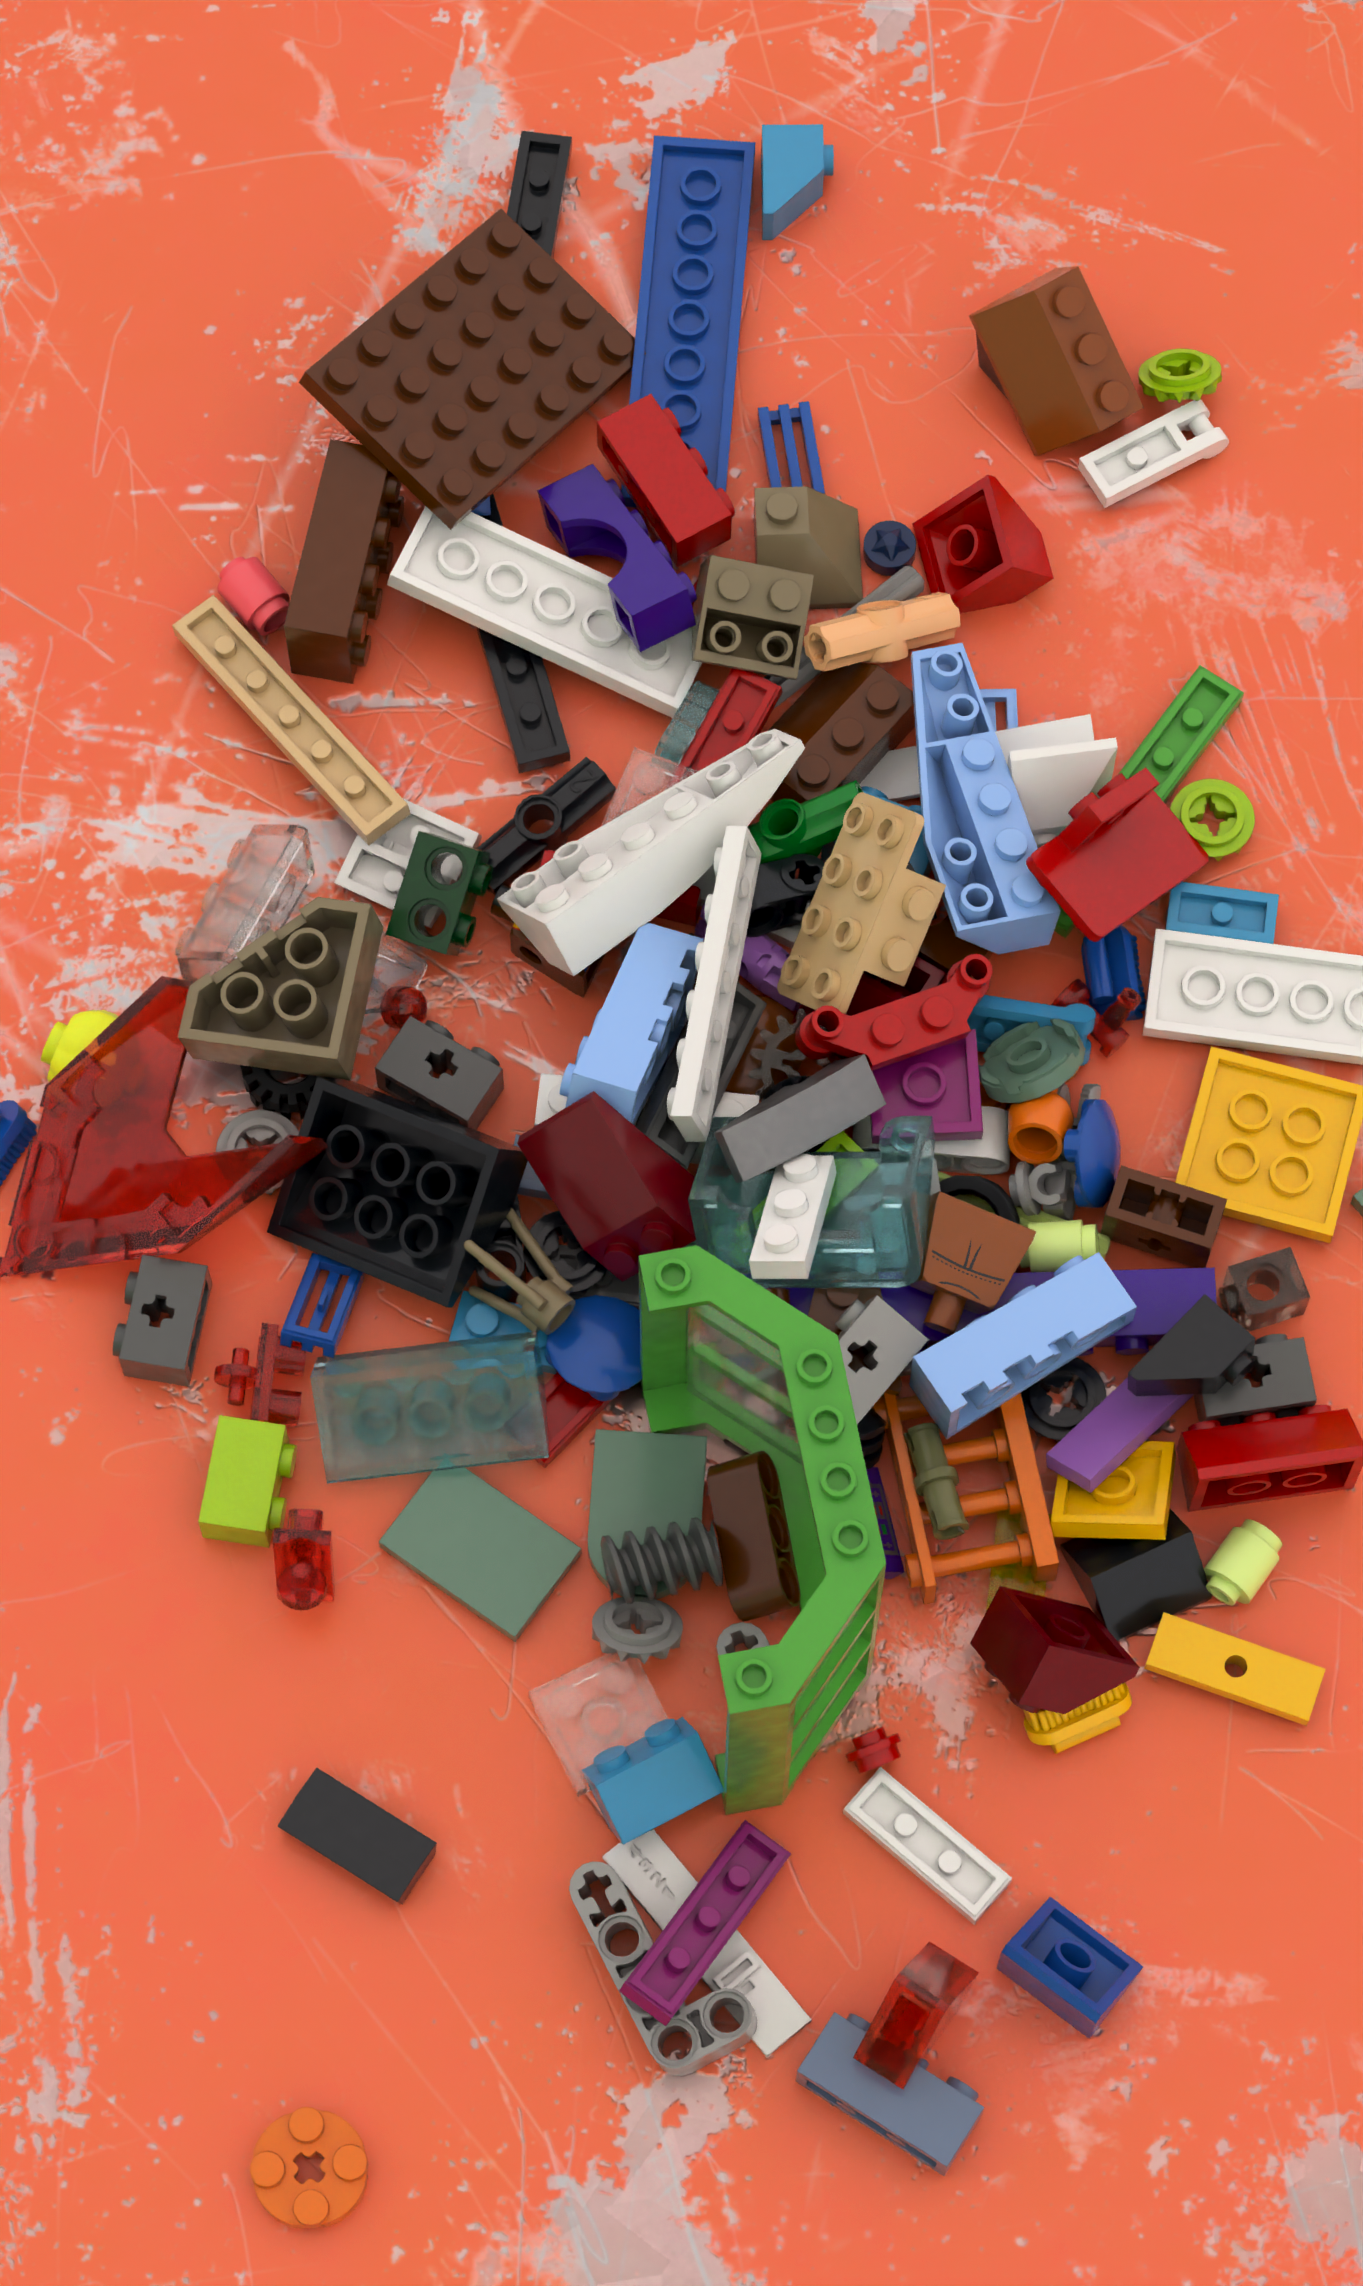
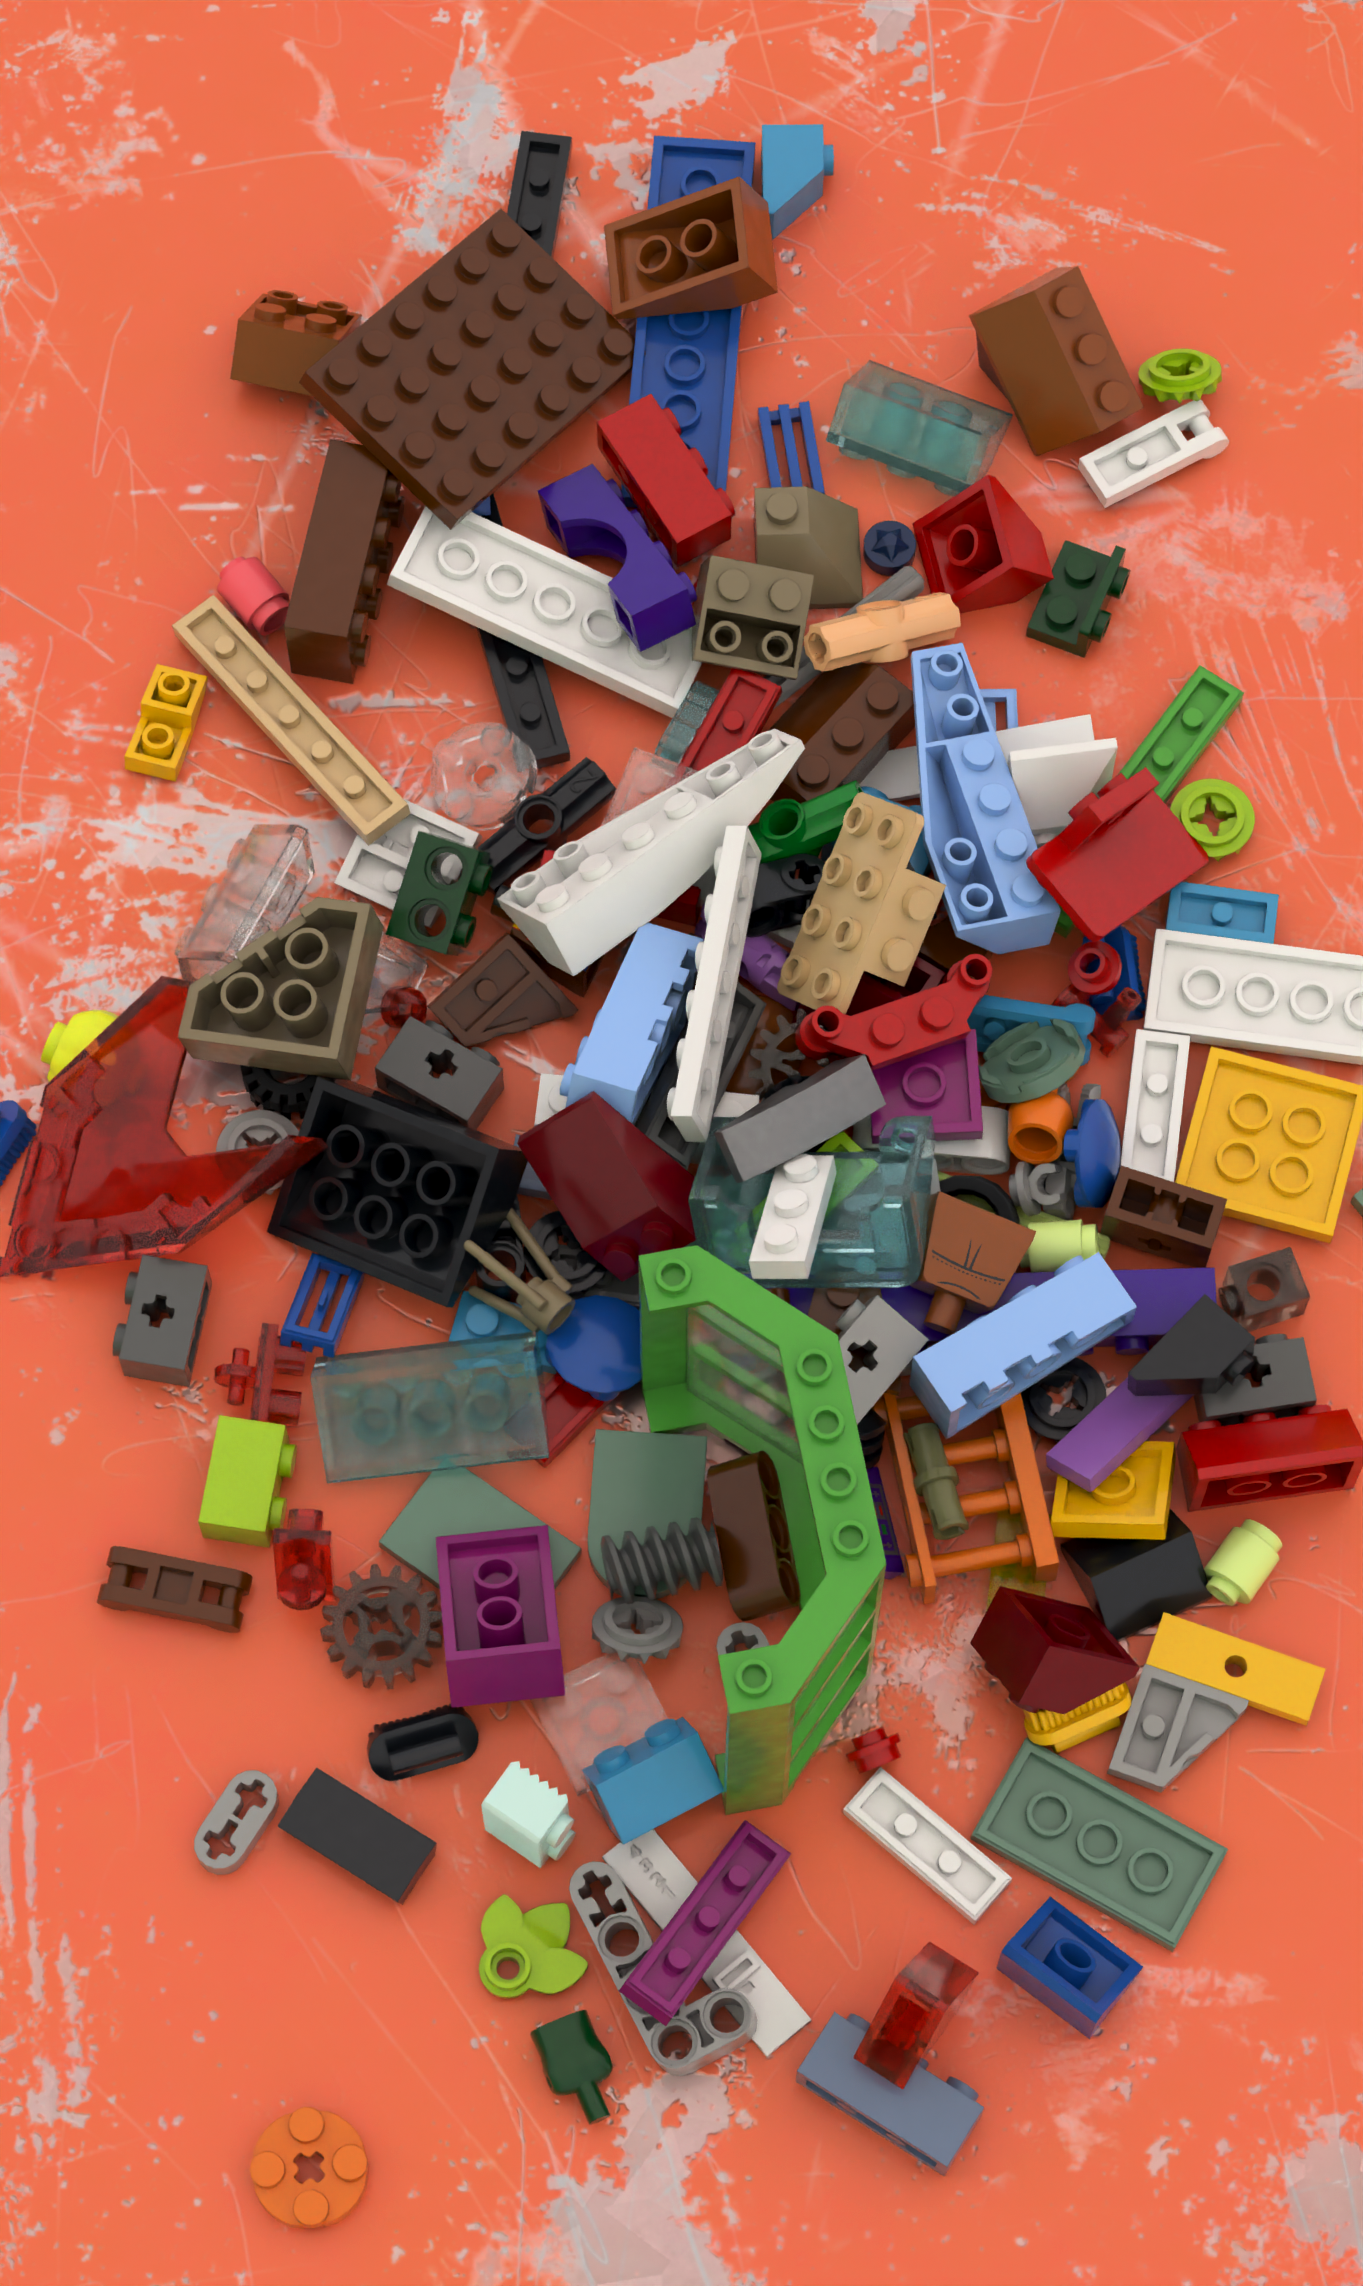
(166, 722): none -> yellow slope
(174, 1588): none -> reddish brown plate
(247, 1830): none -> light grey beam
(286, 337): none -> dark orange slope
(395, 1606): none -> clear smoke gear
(422, 1743): none -> black piece
(457, 762): none -> clear plate
(499, 996): none -> reddish brown wing
(499, 1616): none -> magenta slope
(528, 1815): none -> light aqua brick
(534, 1944): none -> lime plate
(575, 2061): none -> dark green piece
(692, 254): none -> dark orange slope
(917, 428): none -> clear light blue slope
(1076, 599): none -> dark green bracket
(1099, 1844): none -> sand green tile
(1104, 977): none -> red plate
(1155, 1103): none -> white plate
(1170, 1727): none -> light grey wing

